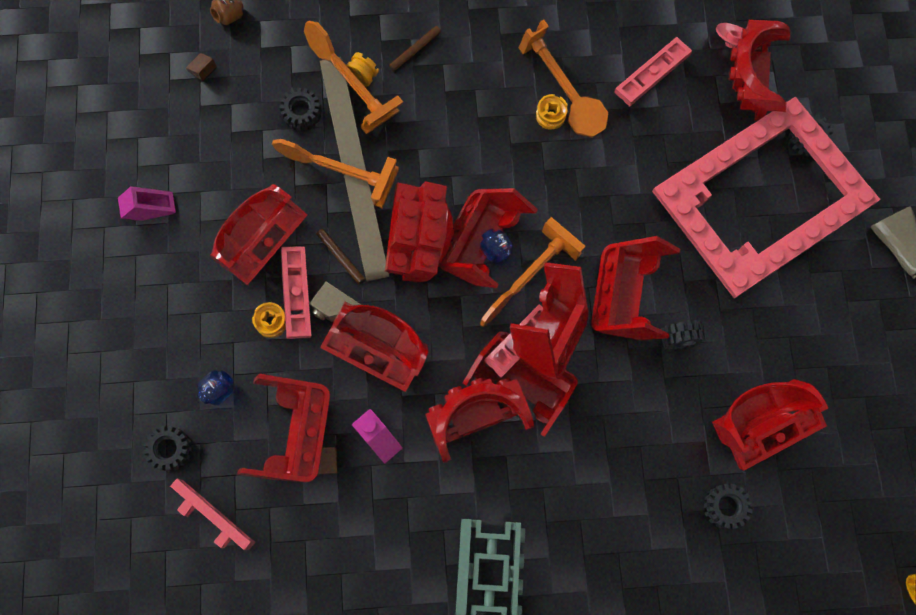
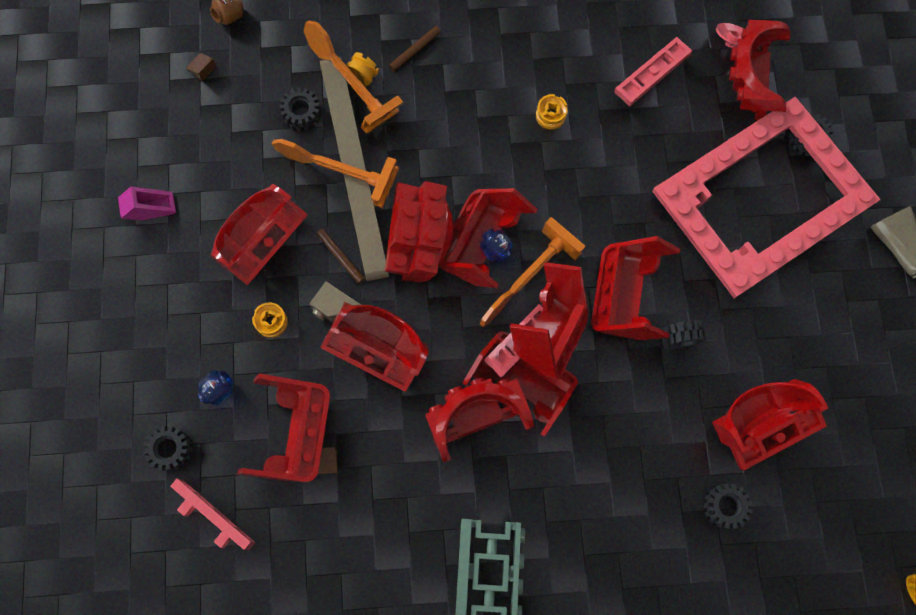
(295, 292): coral hinge -> none
(377, 436): dark pink slope -> none
(586, 114): orange piece -> none

